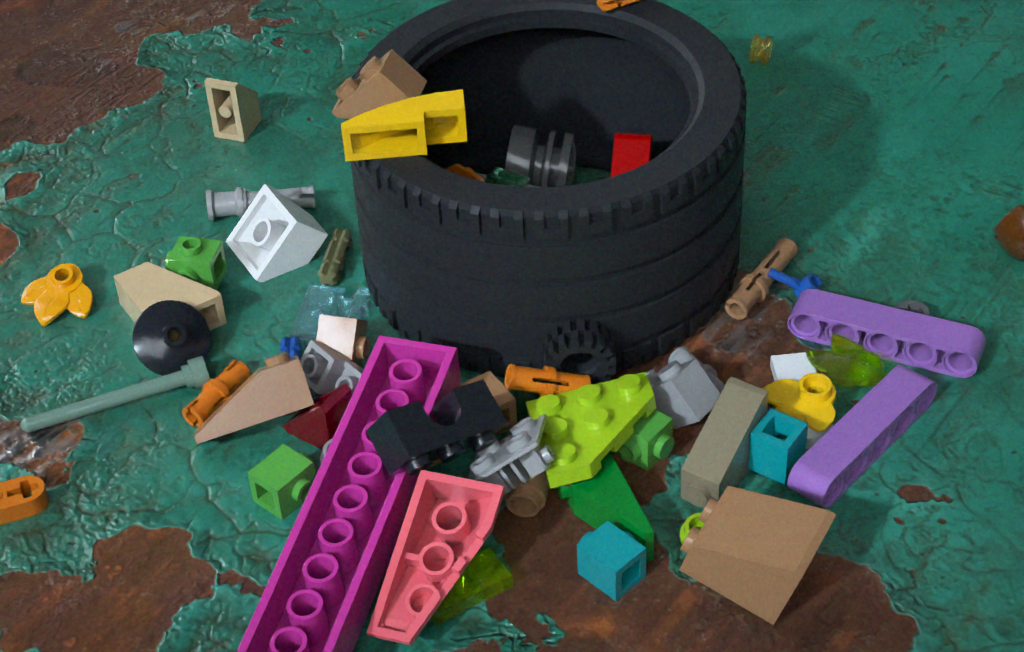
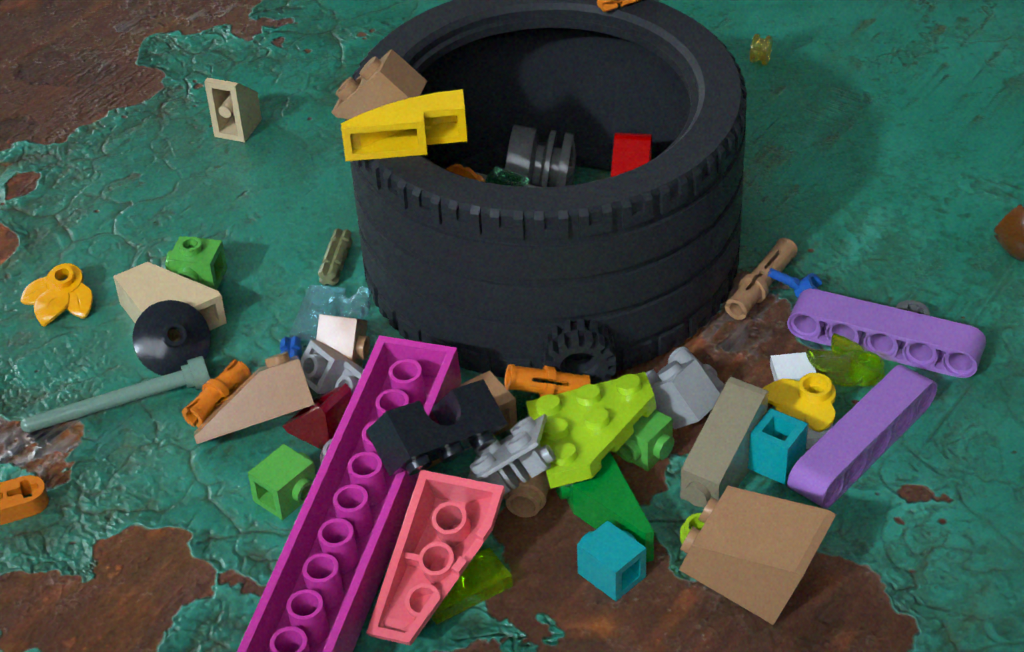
(237, 202): light grey pin -> none
(275, 236): white slope -> none

